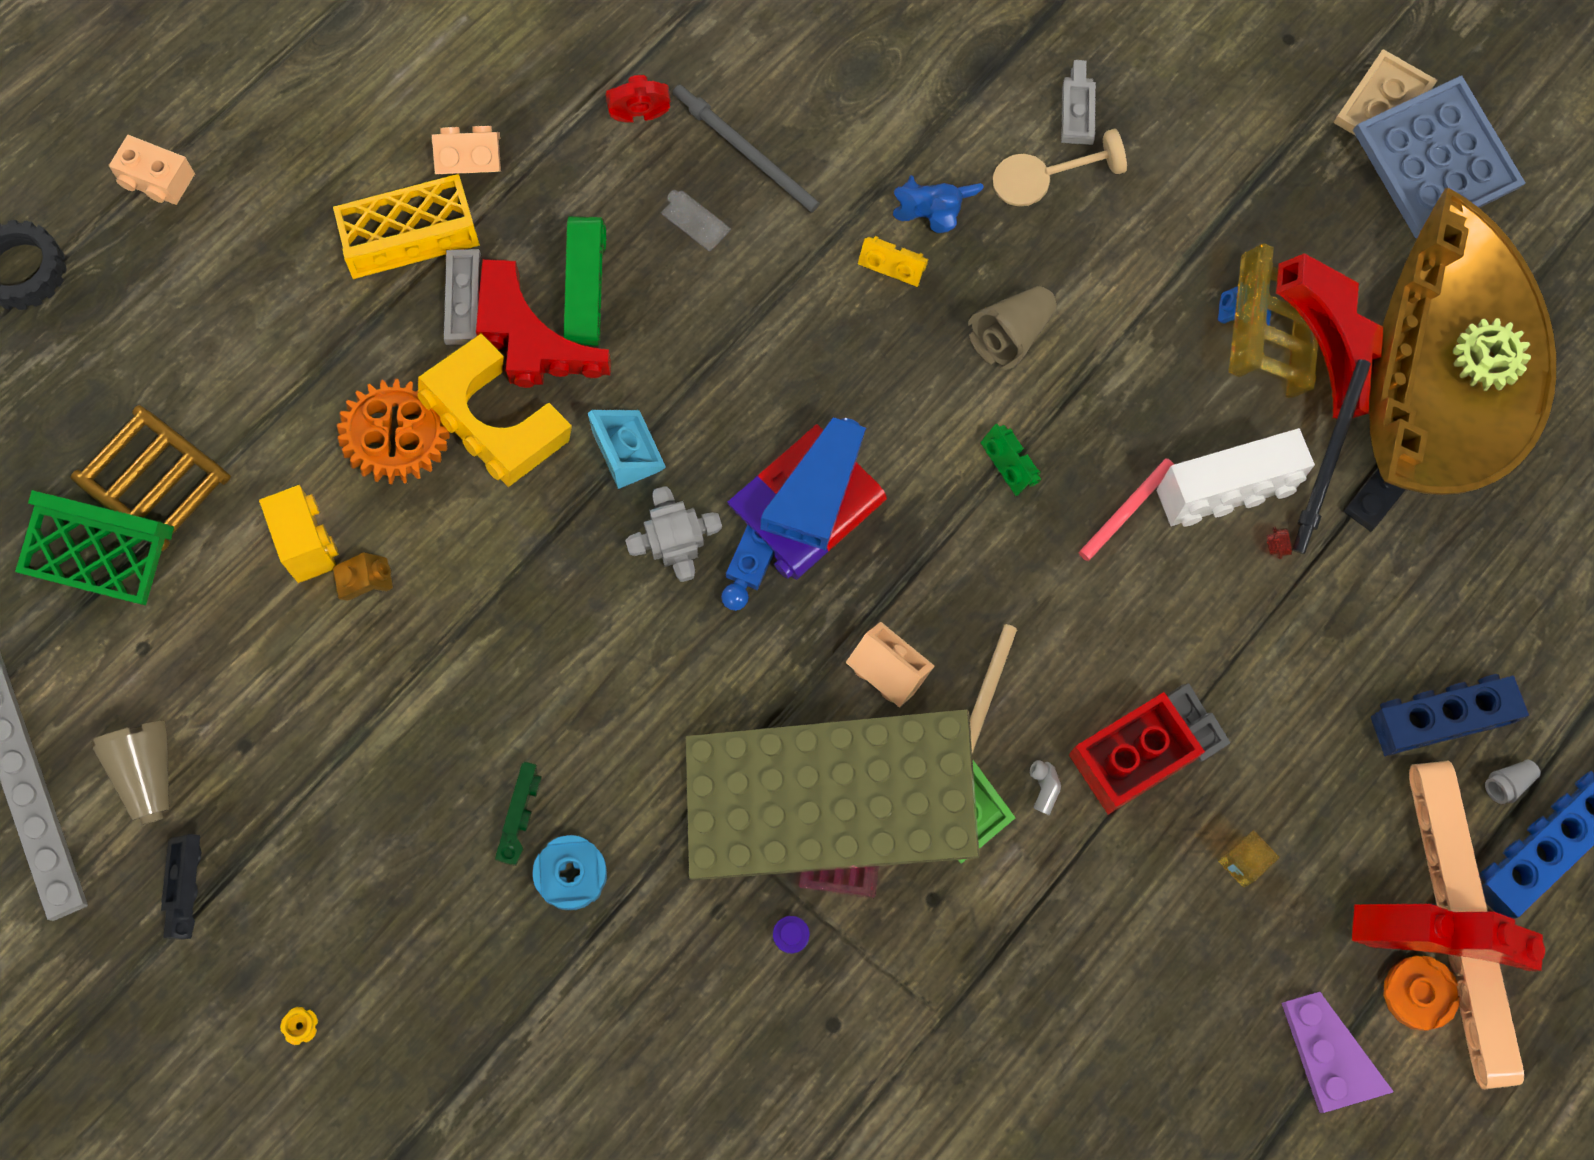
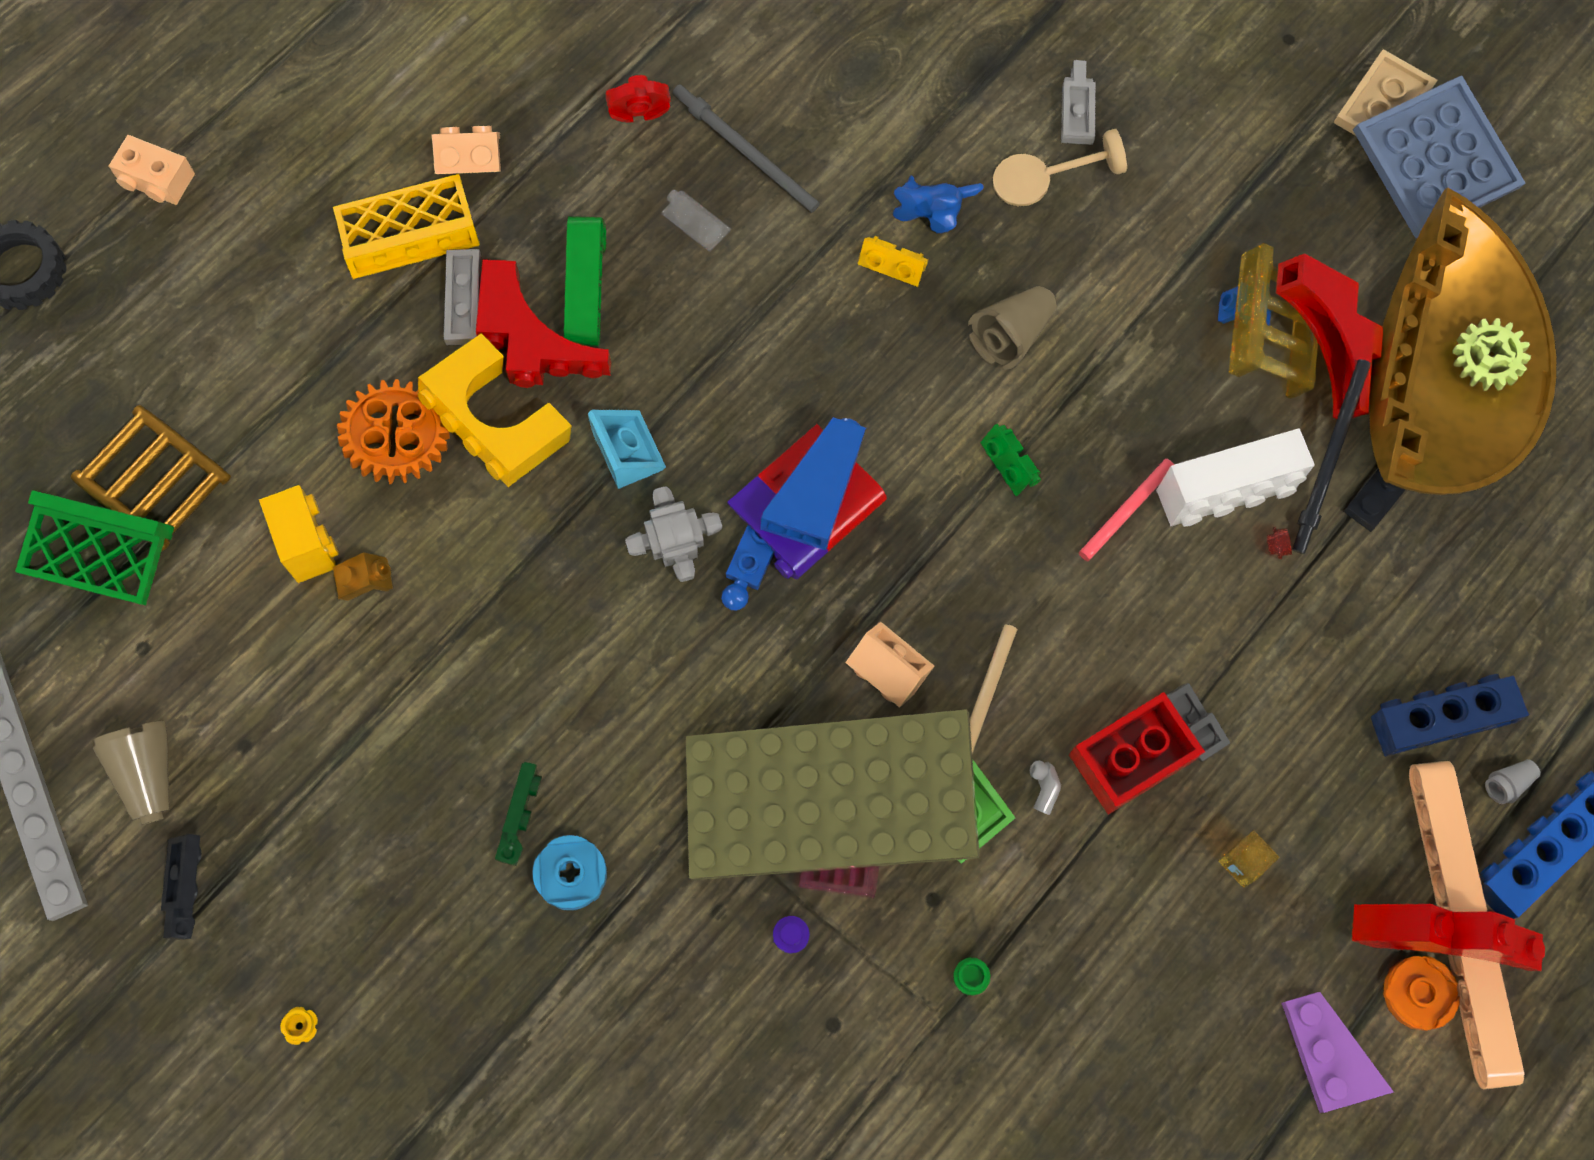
(971, 976): none -> green plate

